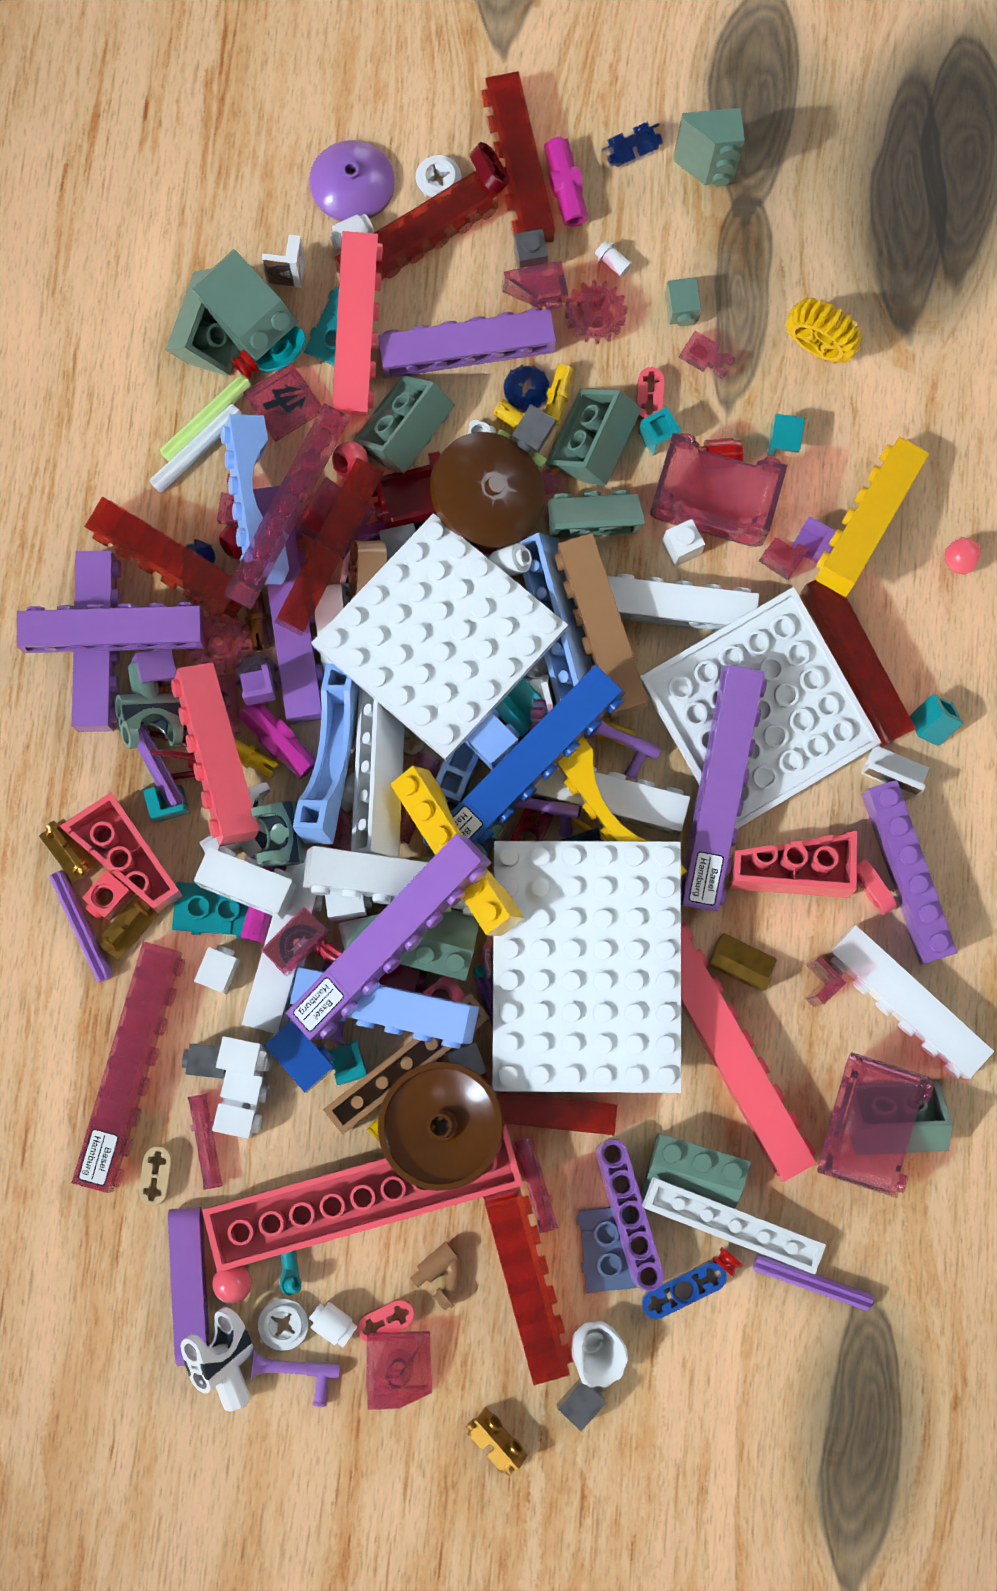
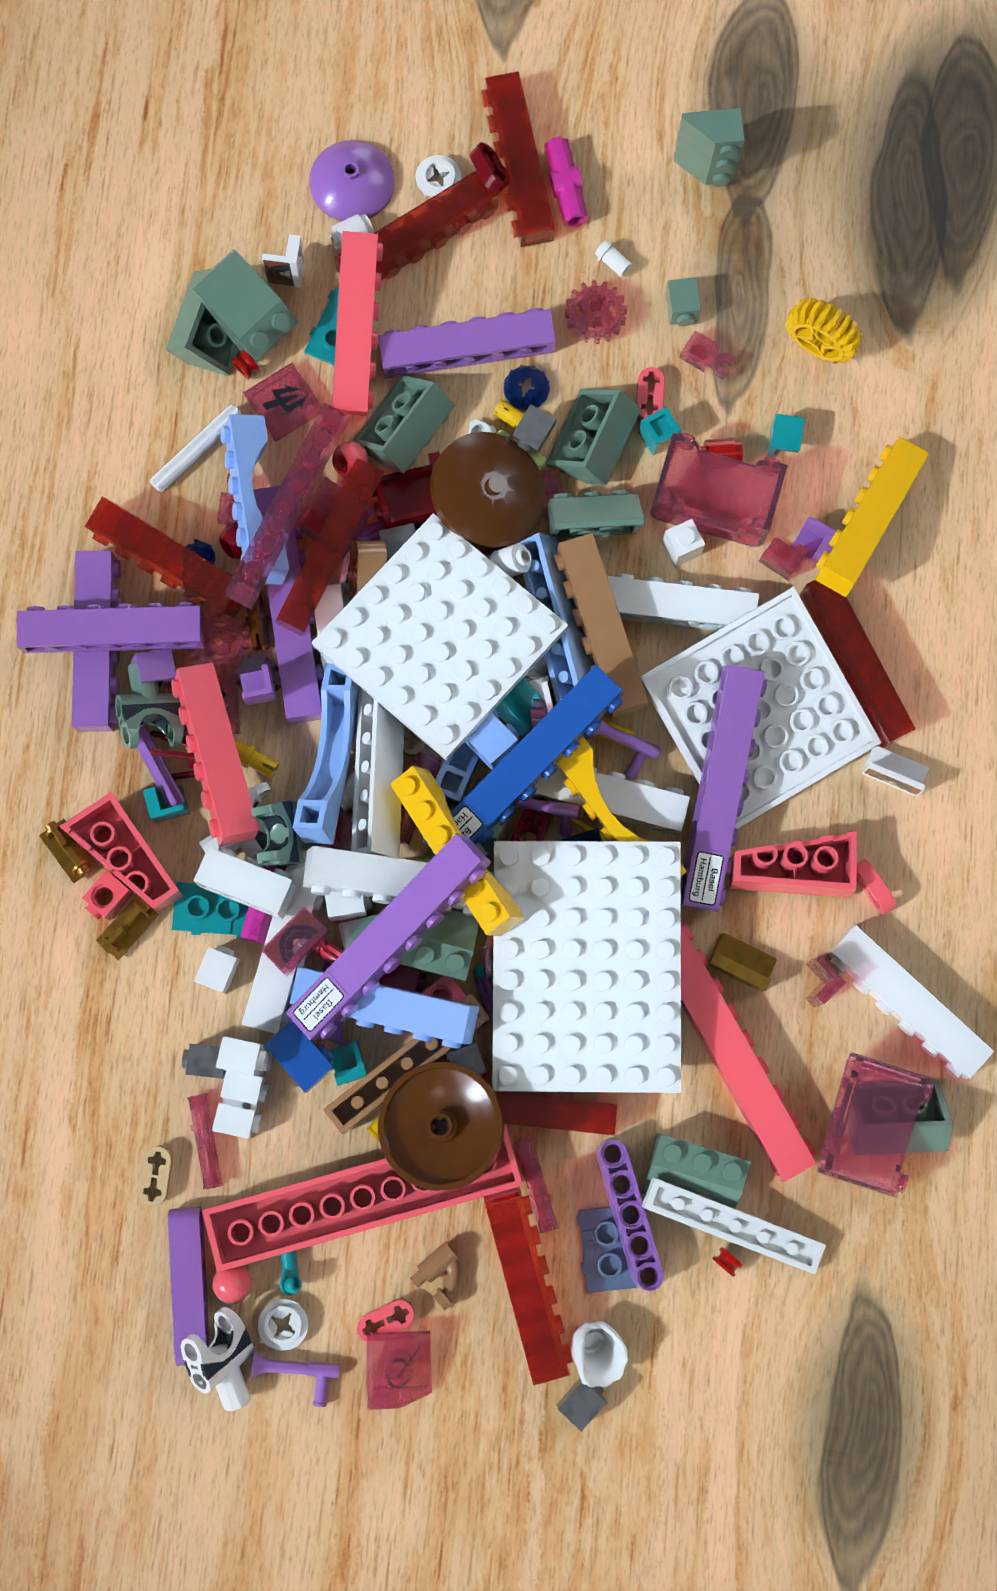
(81, 926): medium lavender axle -> none
(128, 1068): clear pink brick -> none
(228, 396): yellowish green axle -> none
(278, 739): dark pink piece -> none
(284, 351): teal dish -> none
(332, 1324): white brick -> none
(507, 1451): pearl gold hinge -> none
(530, 248): flat silver brick -> none
(537, 285): clear pink slope -> none
(558, 393): yellow pin -> none
(621, 147): clear blue hinge -> none
(708, 1287): blue beam -> none
(813, 1282): medium lavender axle -> none
(908, 872): medium lavender brick -> none
(936, 719): teal panel -> none
(962, 555): coral piece -> none

